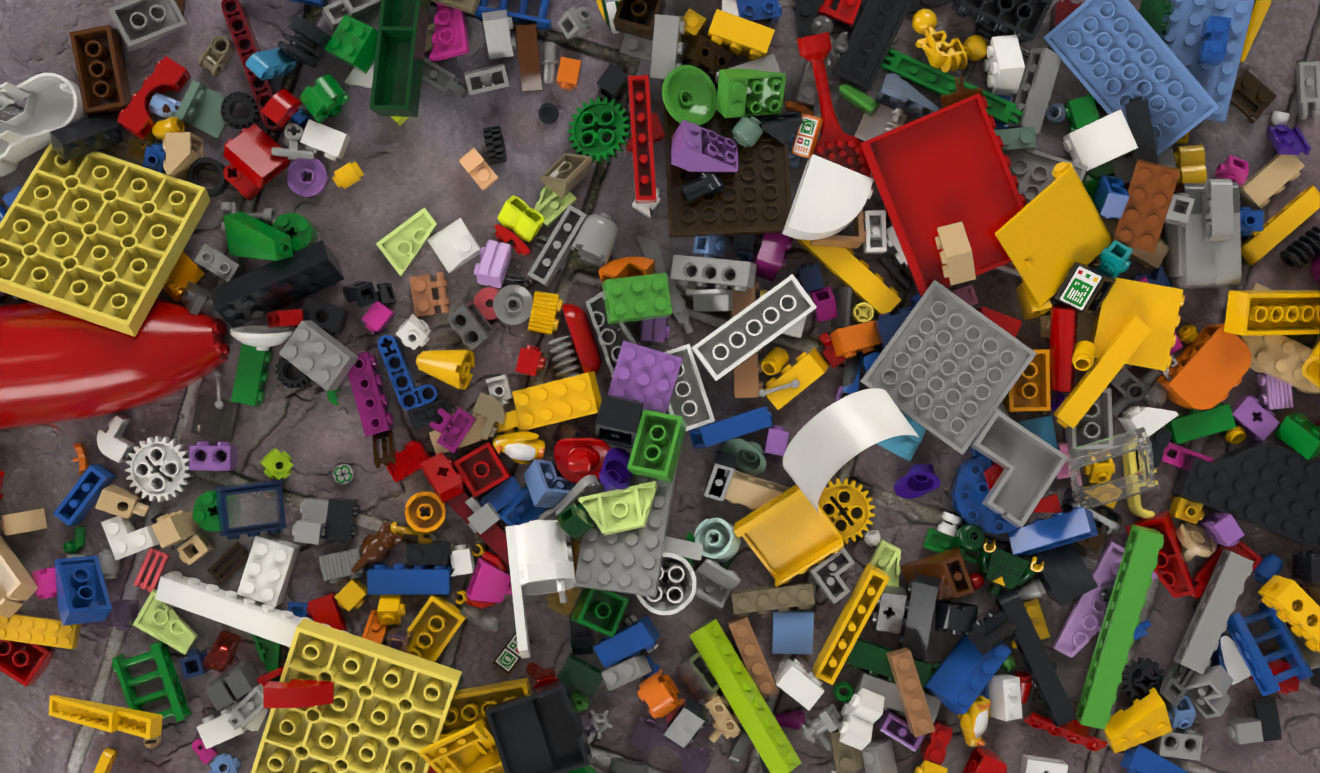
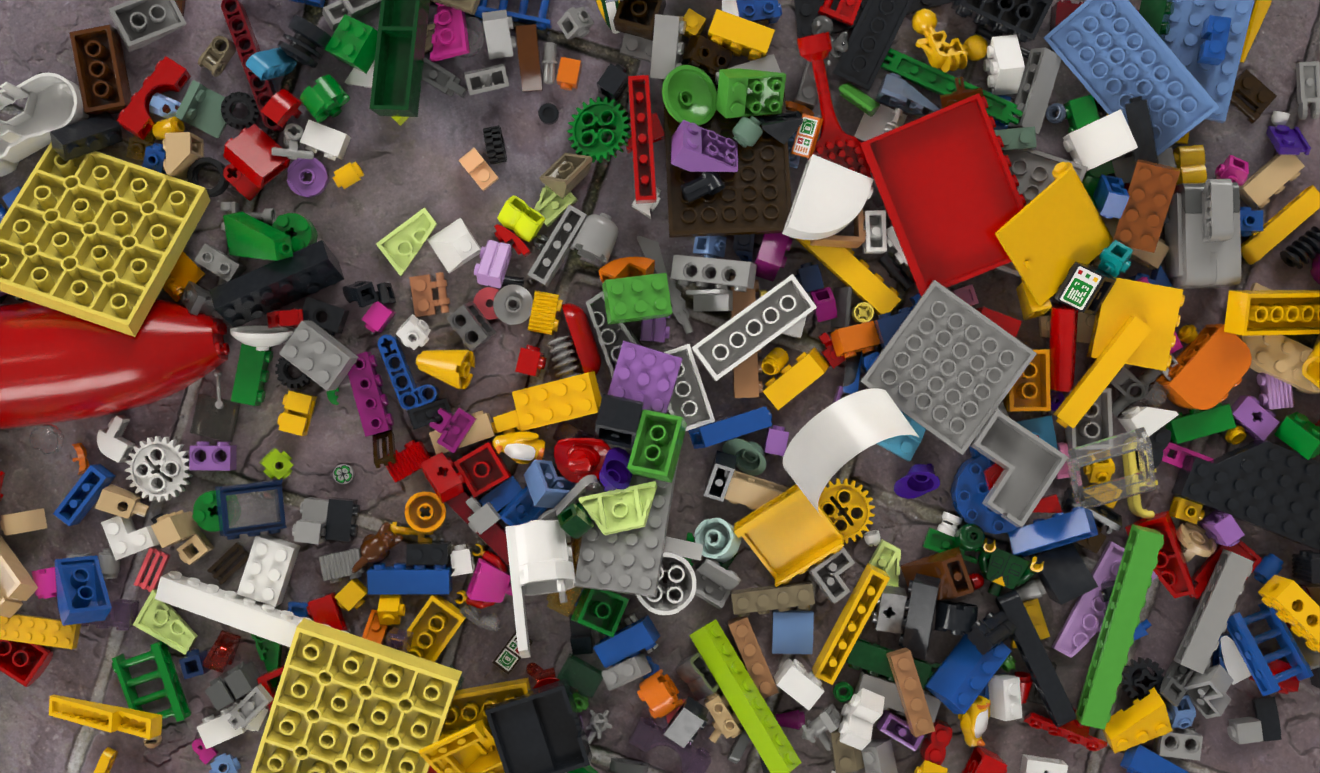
(77, 542): green arm -> none
(297, 412): none -> yellow piece
(297, 693): red slope -> none
(300, 118): blue bush -> none
(494, 411): dark tan brick -> none
(503, 382): white brick -> none
(795, 383): light grey hinge -> none
(955, 253): tan brick -> none
(1083, 355): yellow brick -> none
(1180, 200): light grey brick -> none

